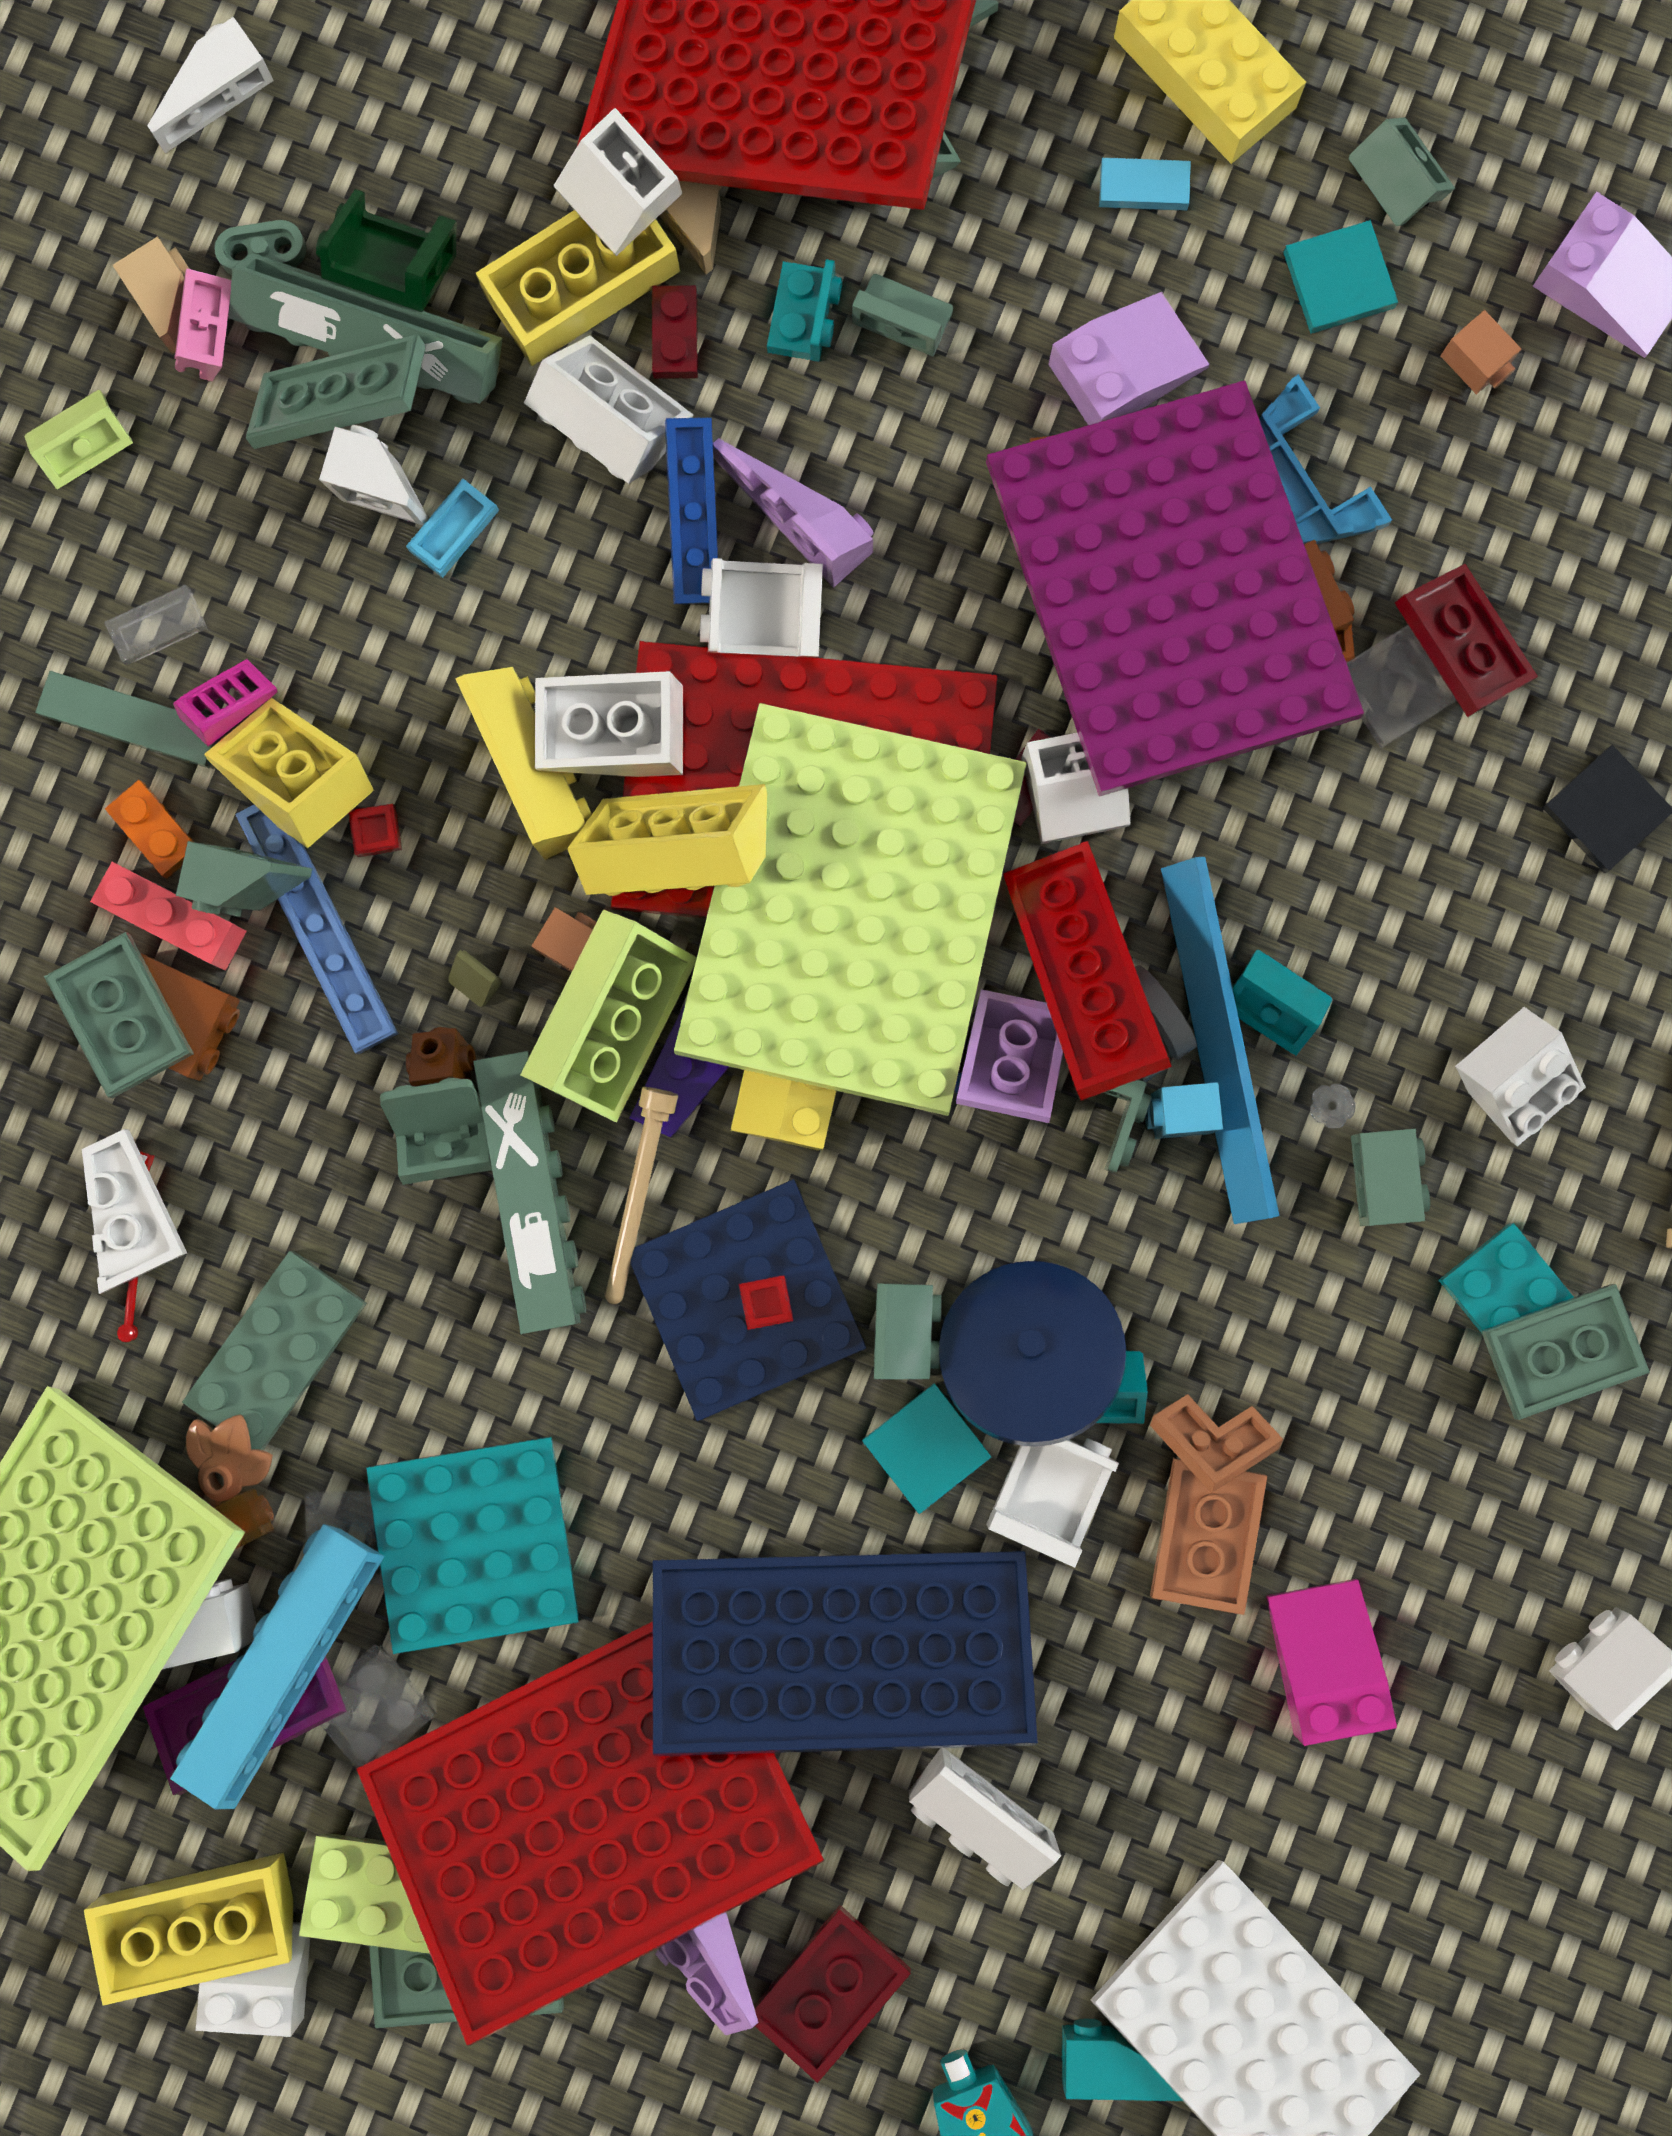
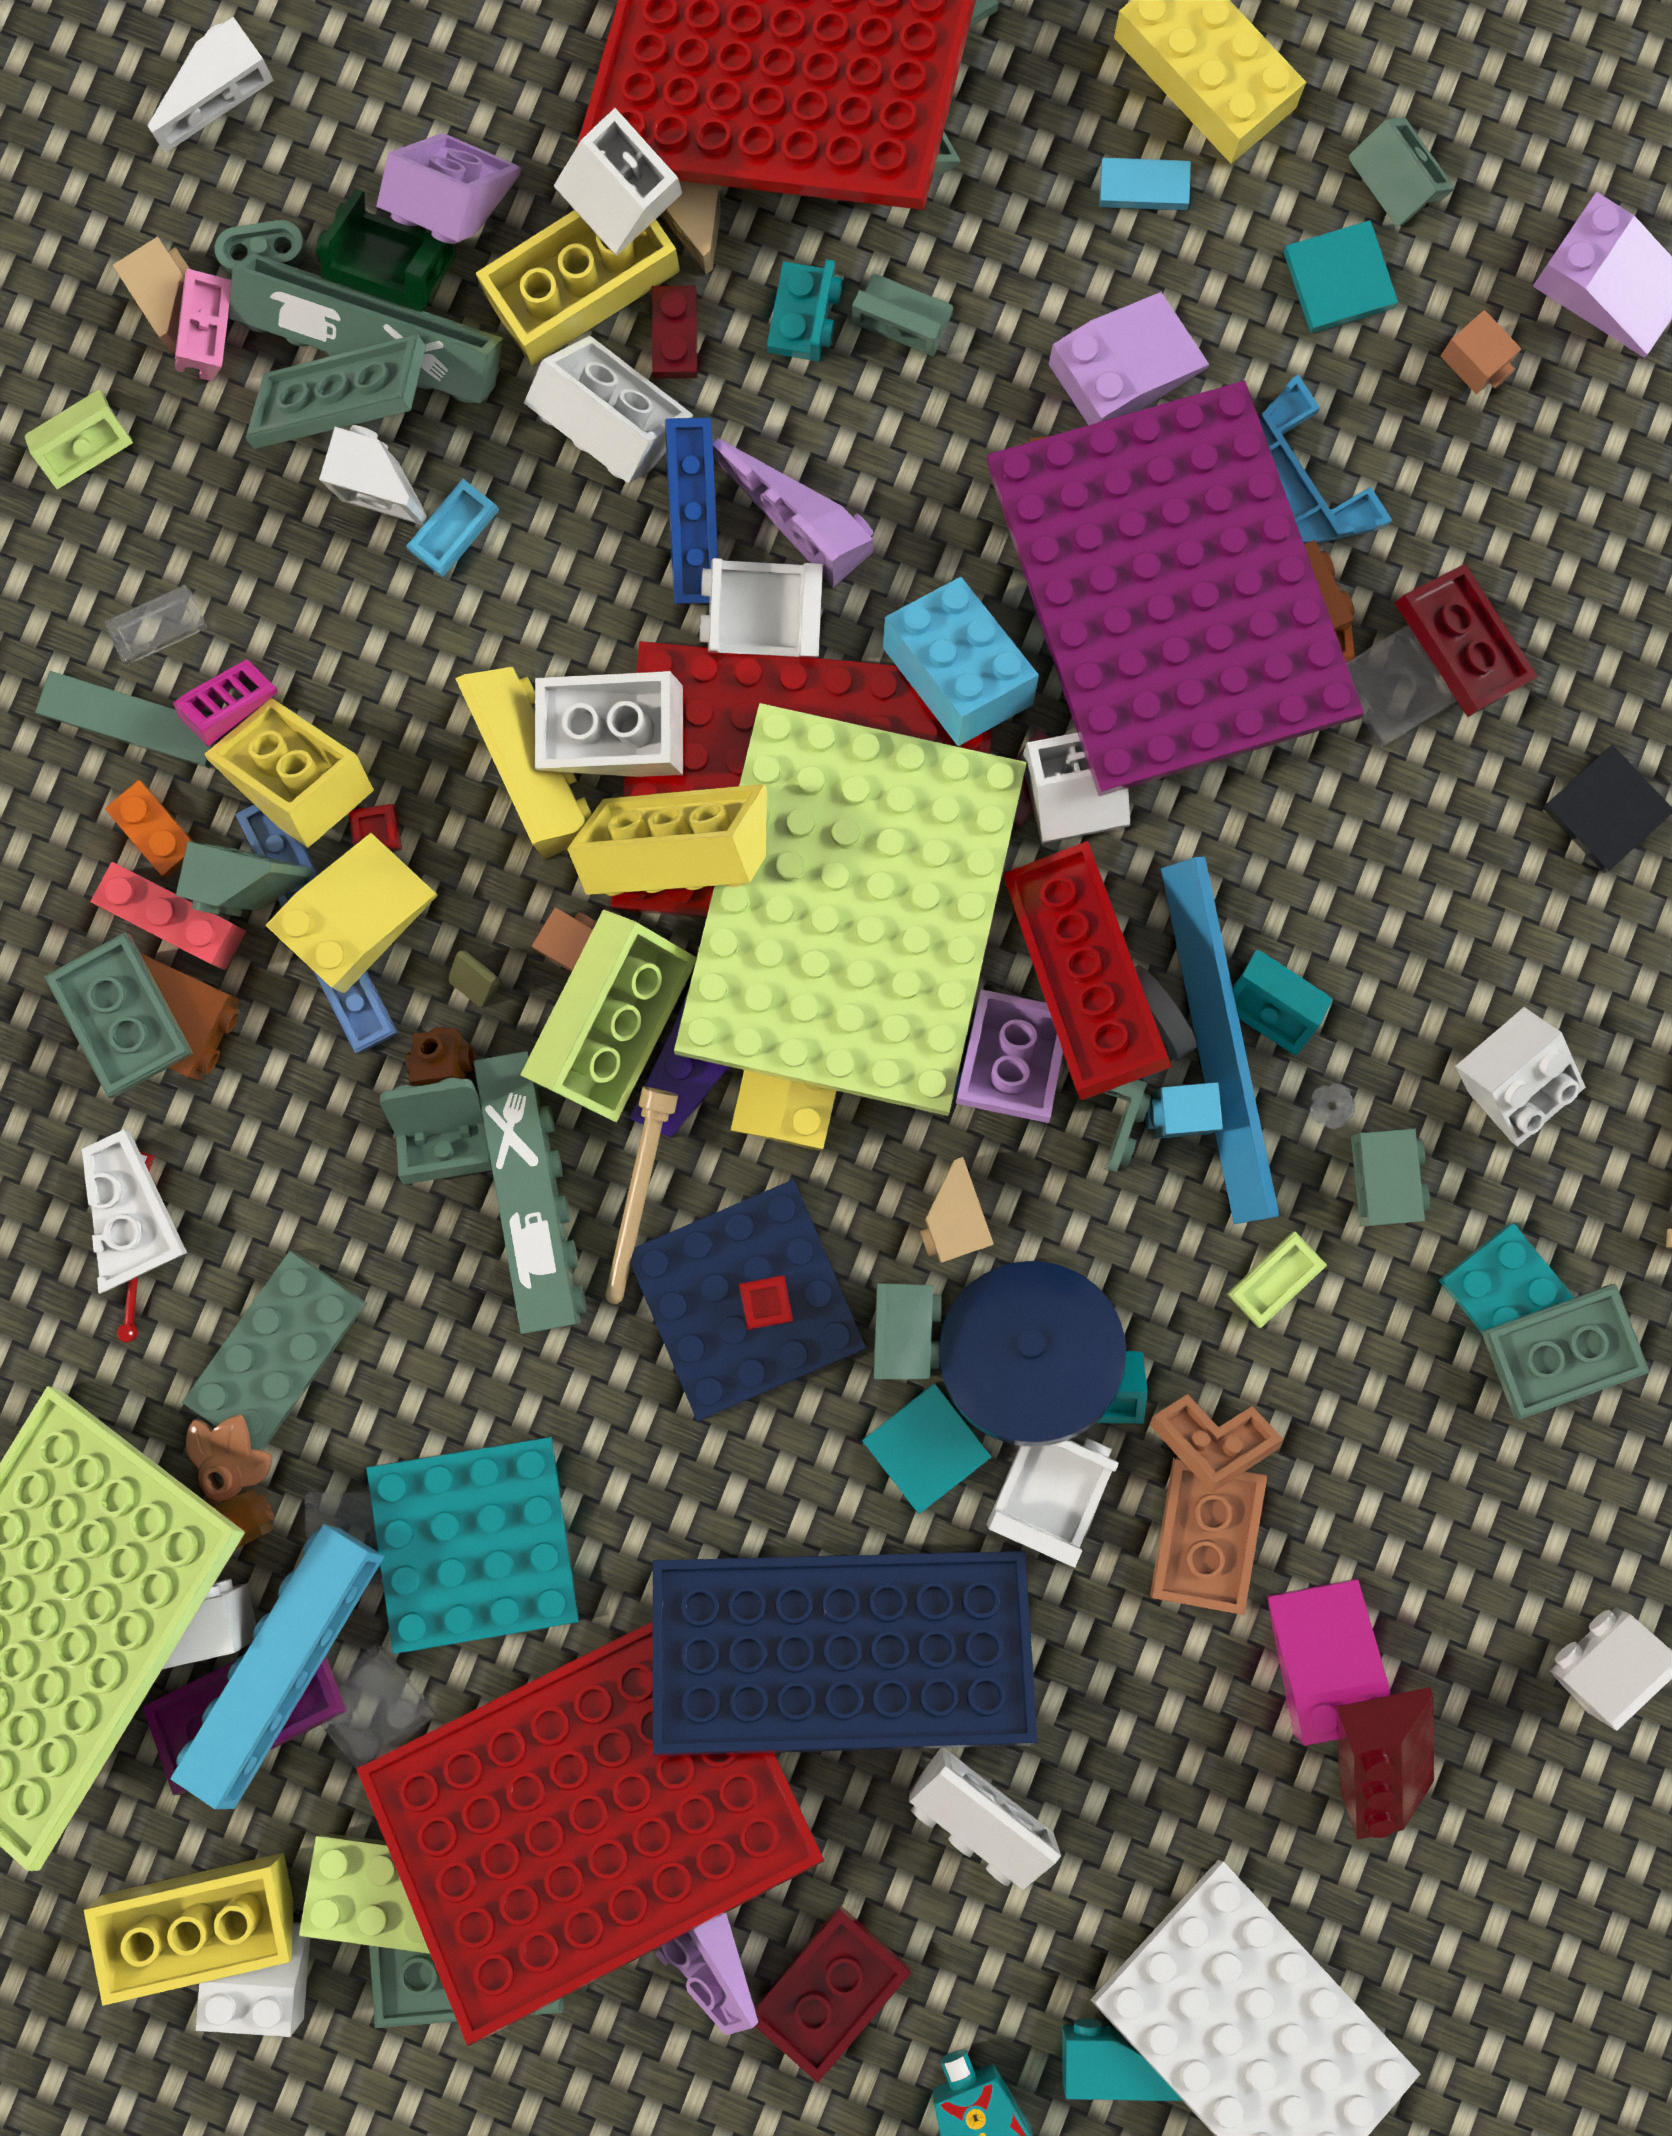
(351, 912): none -> light yellow slope
(444, 186): none -> lavender slope
(955, 1218): none -> tan slope
(959, 661): none -> medium azure brick
(1276, 1279): none -> yellowish green tile
(1385, 1760): none -> dark red slope

